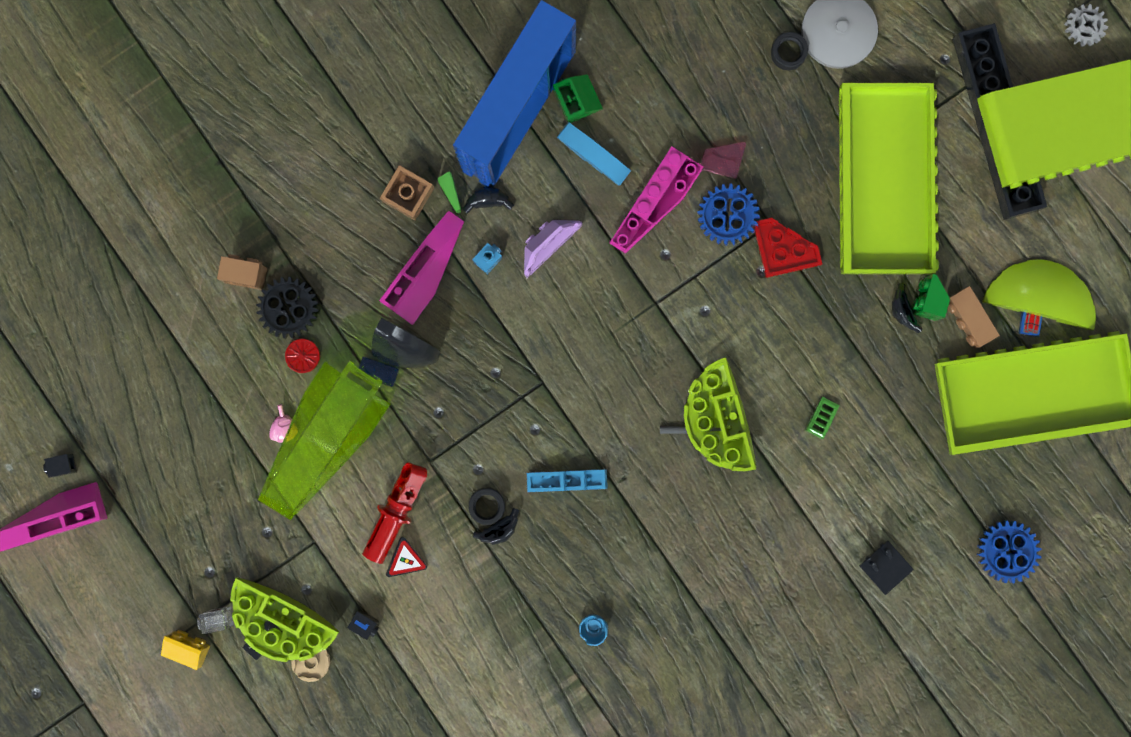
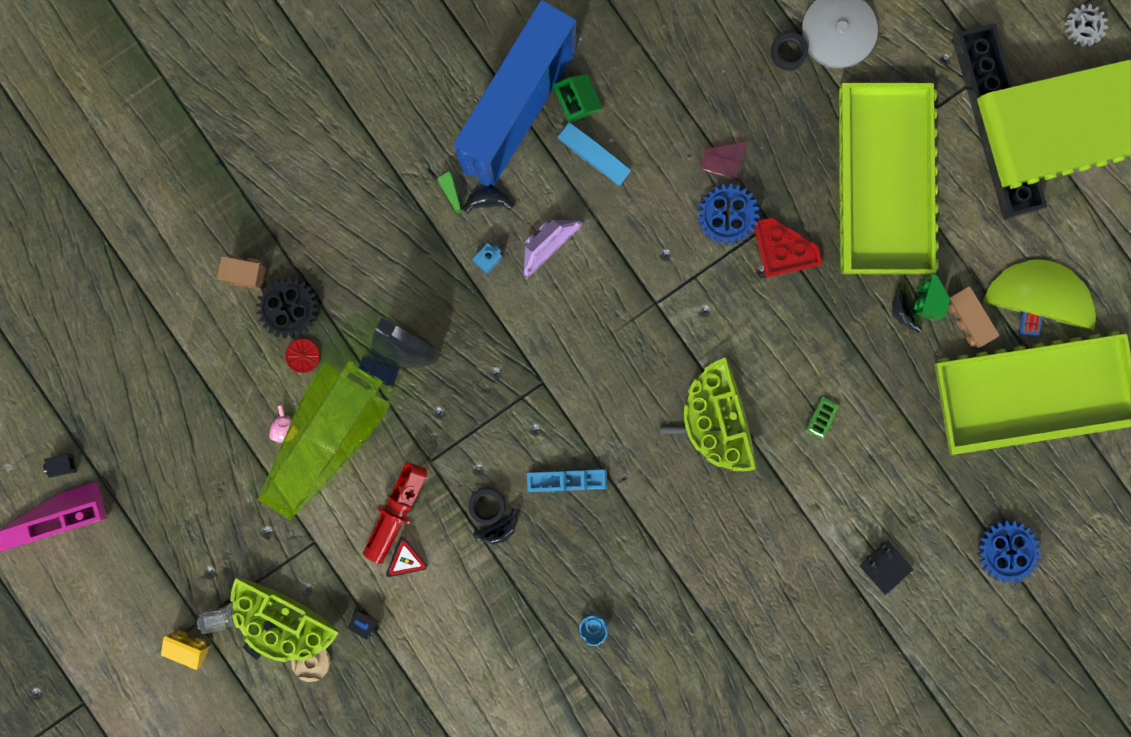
(407, 192): medium nougat brick -> none
(424, 270): dark pink wedge -> none
(659, 197): dark pink wedge -> none

